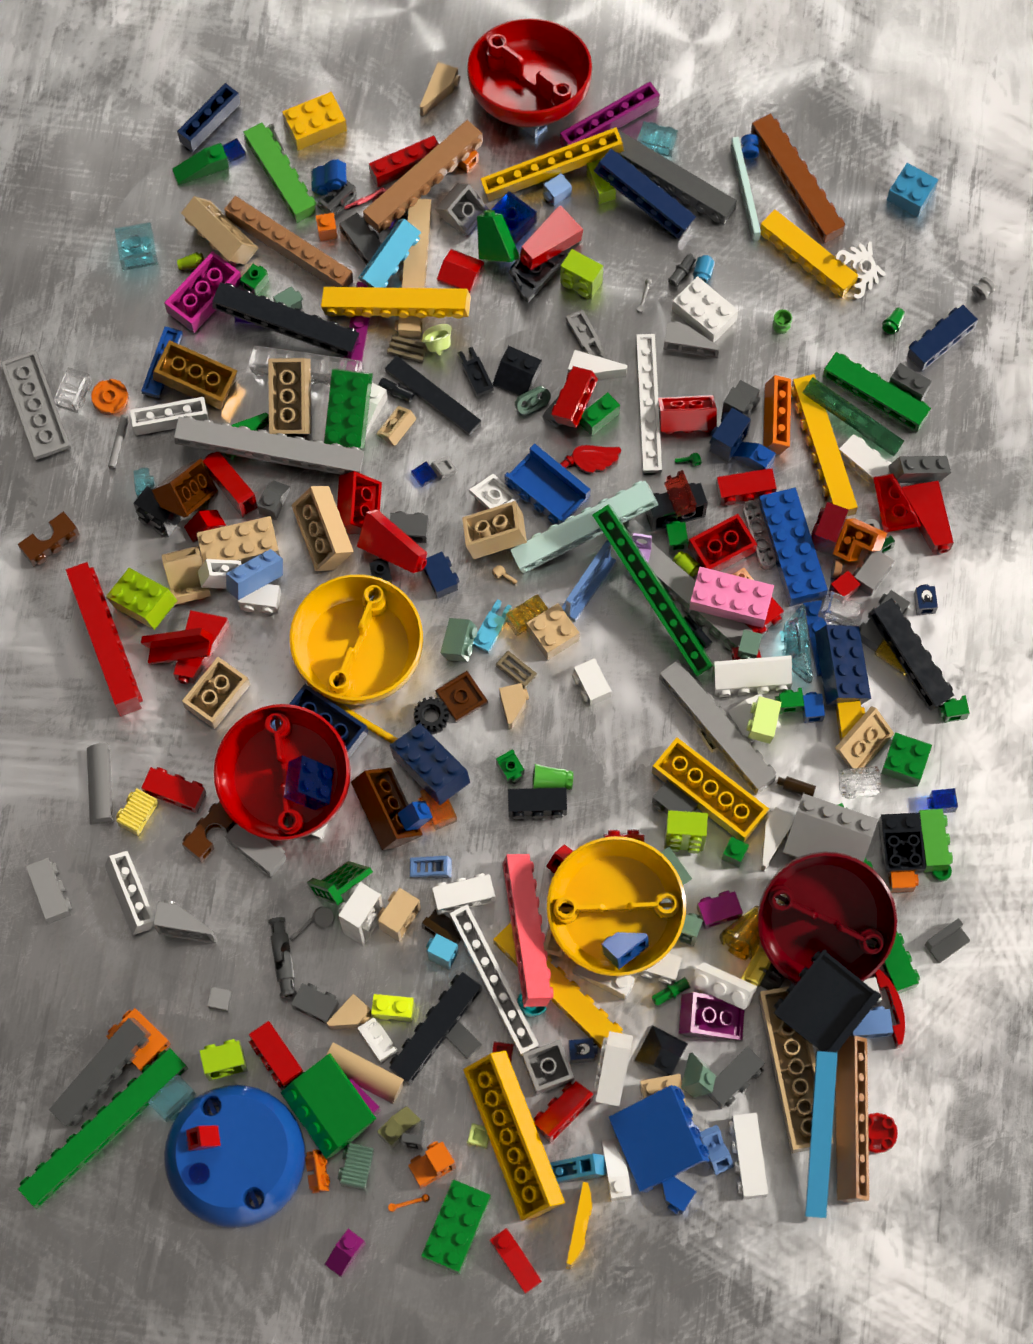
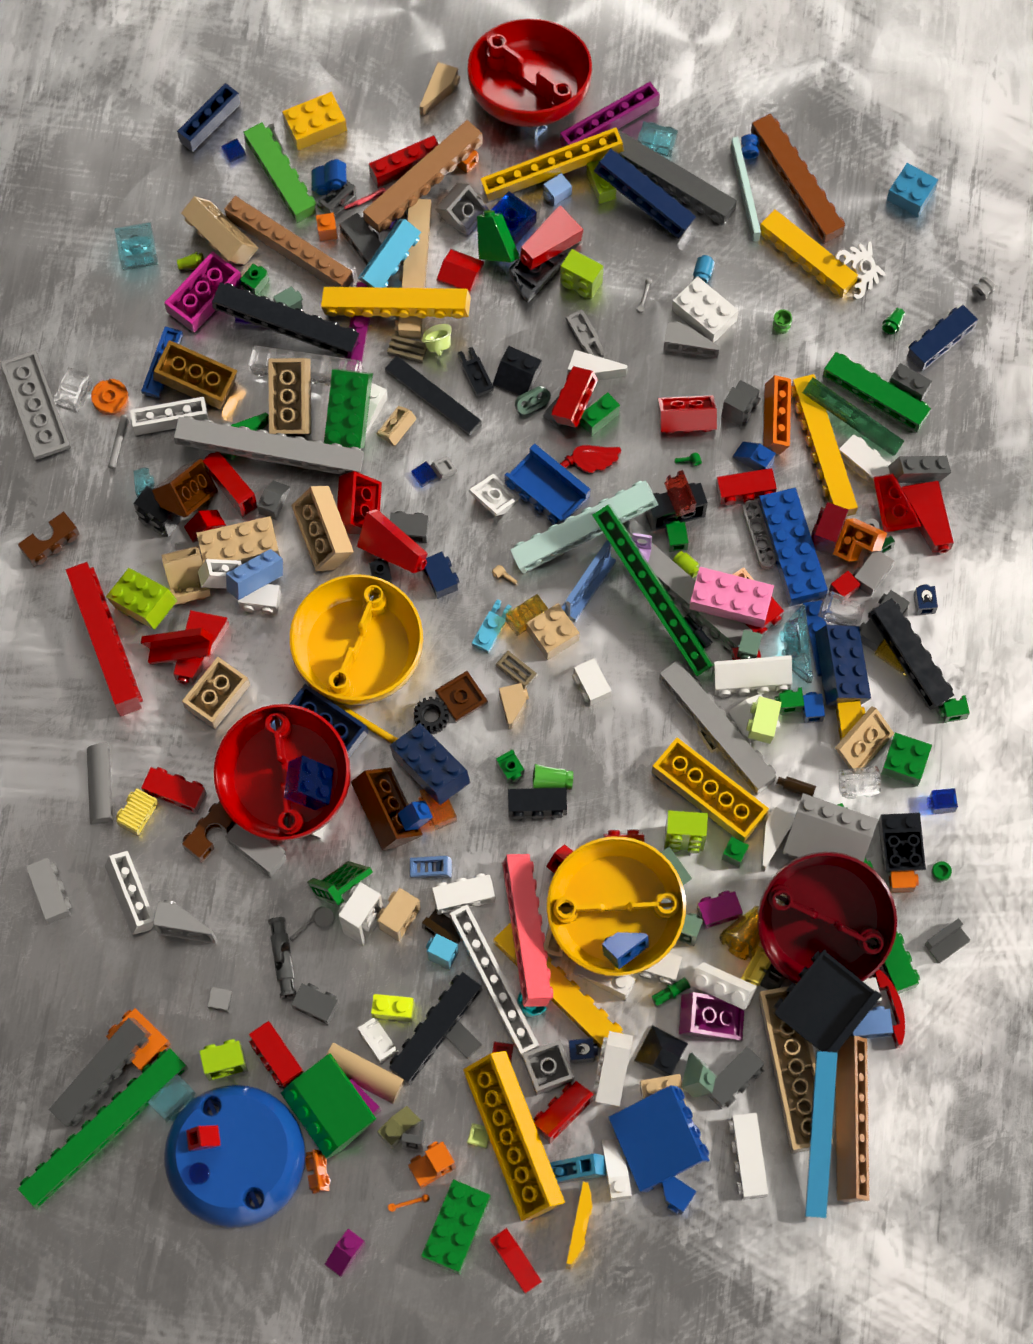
(204, 163): green slope -> none
(350, 1015): tan slope -> none
(356, 1166): sand green brick -> none
(396, 390): black axle -> none
(459, 640): sand green brick -> none
(494, 530): tan brick -> none
(649, 403): white plate -> none
(672, 799): dark grey brick -> none
(682, 270): dark grey axle -> none
(718, 1155): medium blue brick -> none
(723, 544): red brick -> none
(729, 434): dark blue brick -> none
(836, 568): medium nougat tile -> none
(881, 1132): red dish -> none
(935, 840): bright green brick -> none

